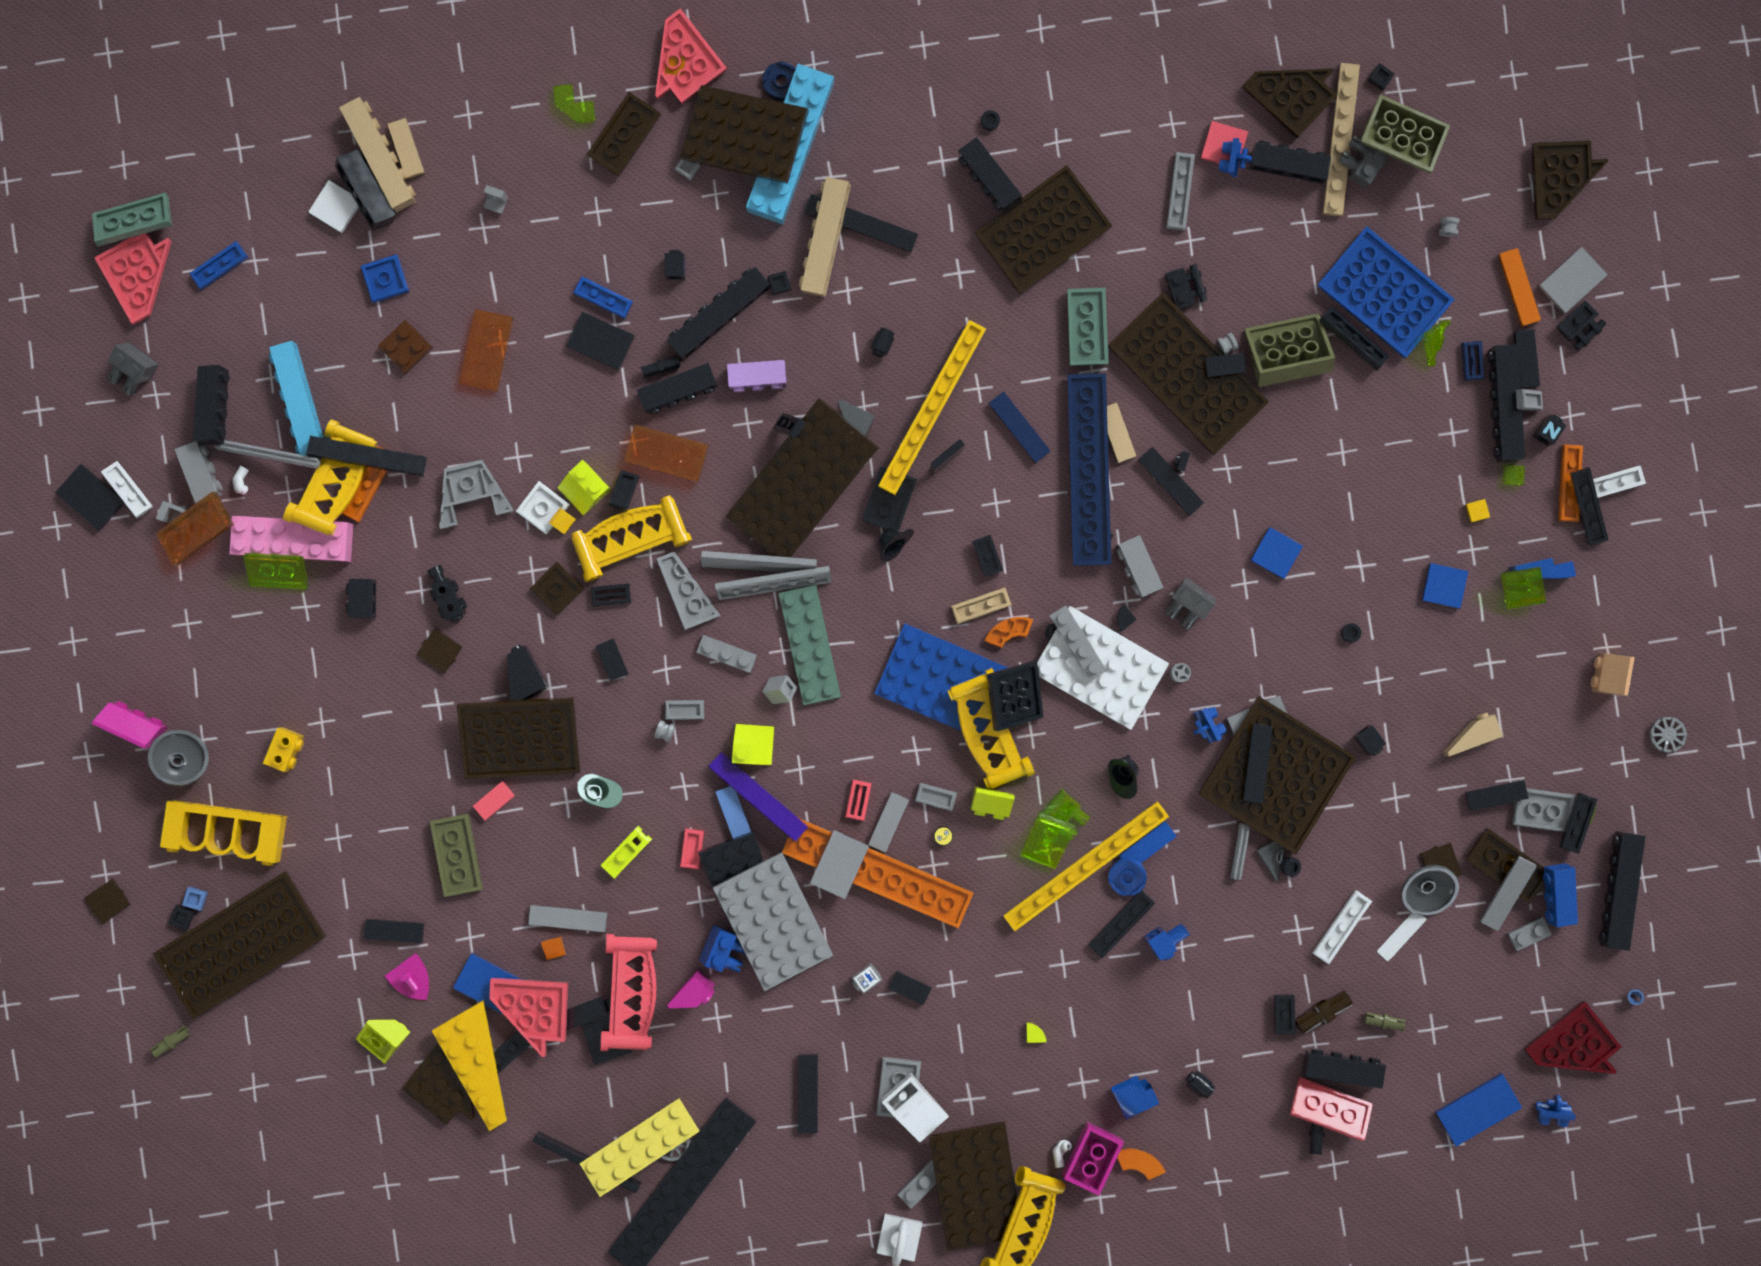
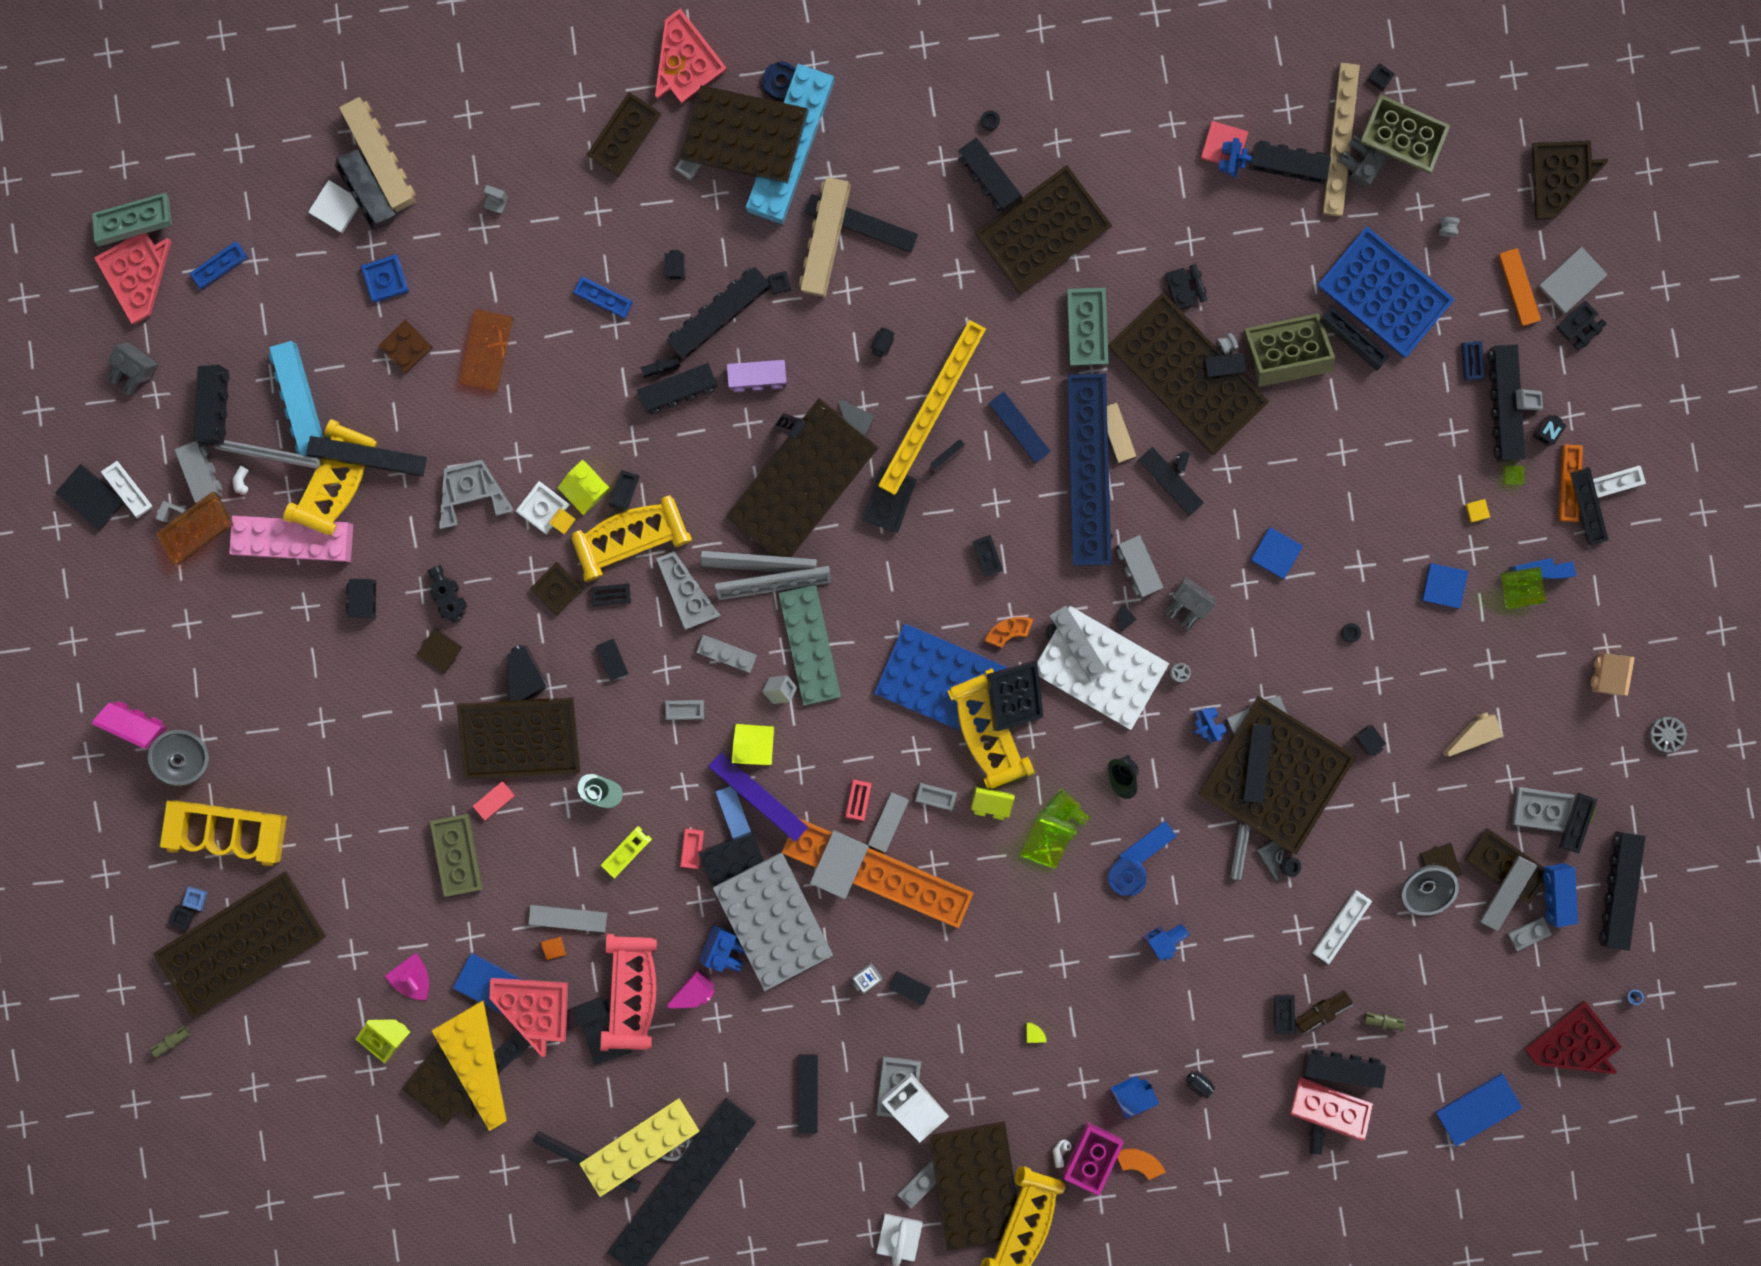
(107, 901): dark brown piece -> none
(276, 571): clear neon green tile -> none
(284, 749): yellow brick -> none
(367, 488): orange tile -> none
(394, 930): black tile -> none
(406, 148): tan tile -> none
(578, 111): clear neon green tile -> none
(600, 340): black tile -> none
(664, 731): light grey wheel -> none
(666, 453): clear orange plate -> none
(892, 542): black piece -> none
(943, 836): light yellow tile -> none
(981, 605): tan tile -> none
(1086, 866): yellow plate -> none
(1121, 923): black tile -> none
(1180, 191): light grey tile -> none
(1292, 95): dark brown wing -> none
(1401, 936): white sticker -> none
(1434, 340): clear neon green tile -> none
(1497, 795): black tile -> none
(1527, 358): black tile -> none
(1554, 1109): blue hips -> none

